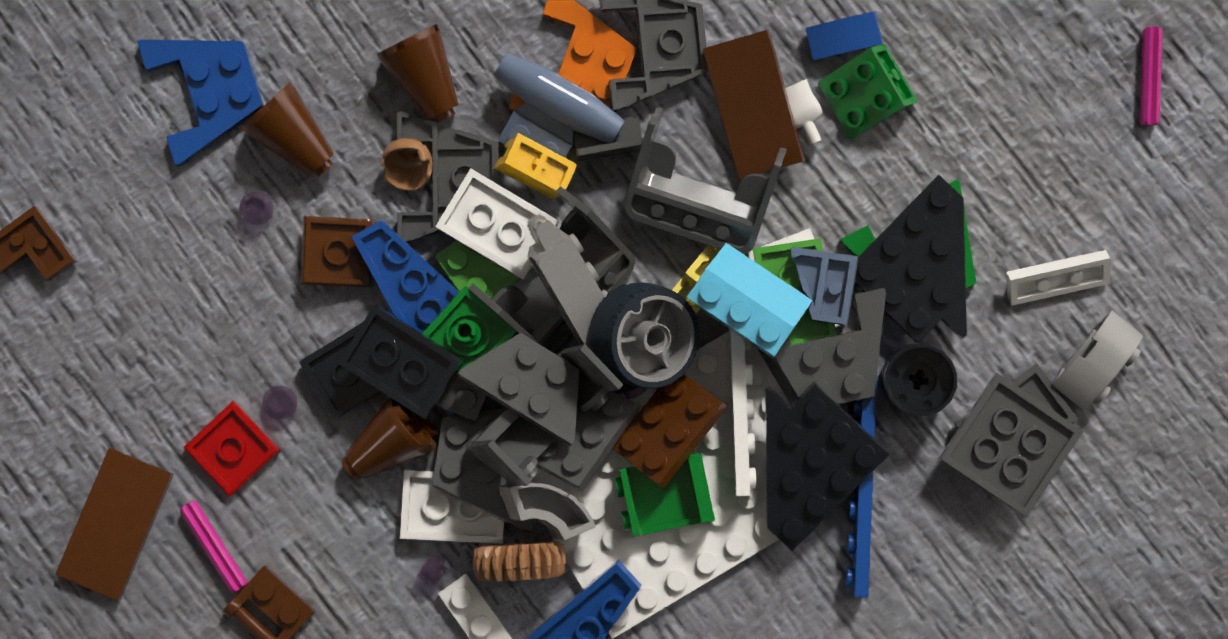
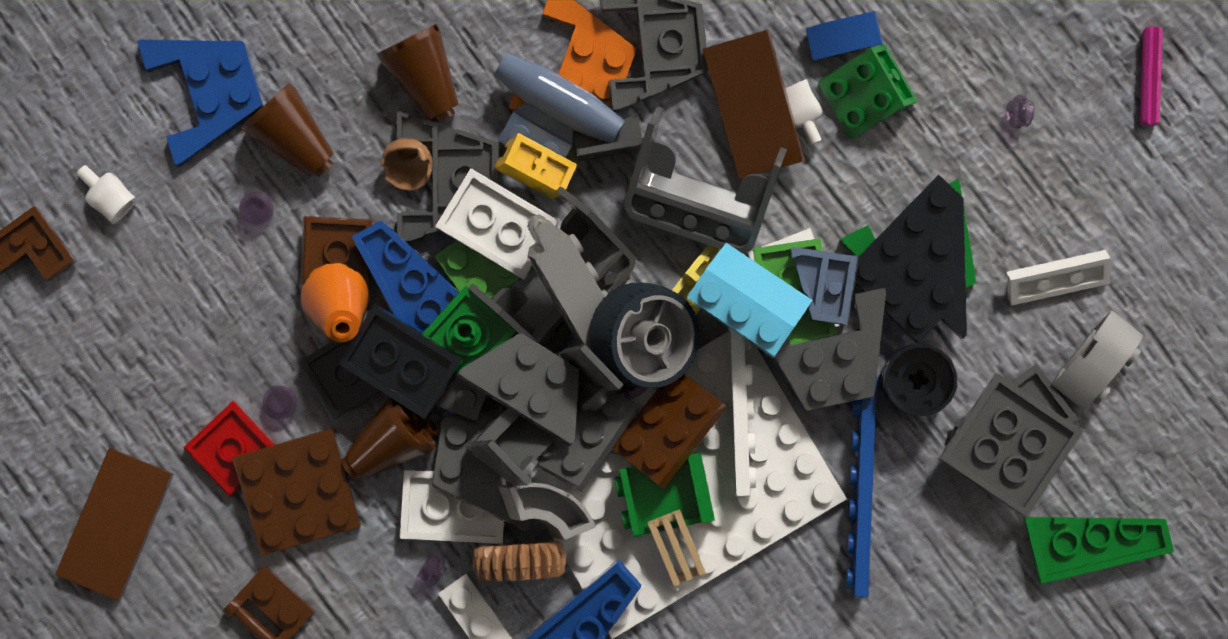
(107, 194): none -> white piece
(213, 546): dark pink axle -> none
(296, 491): none -> reddish brown plate
(335, 300): none -> orange cone
(687, 573): none -> tan tile
(812, 461): black wing -> none
(1020, 112): none -> clear purple plate
(1084, 545): none -> green wing

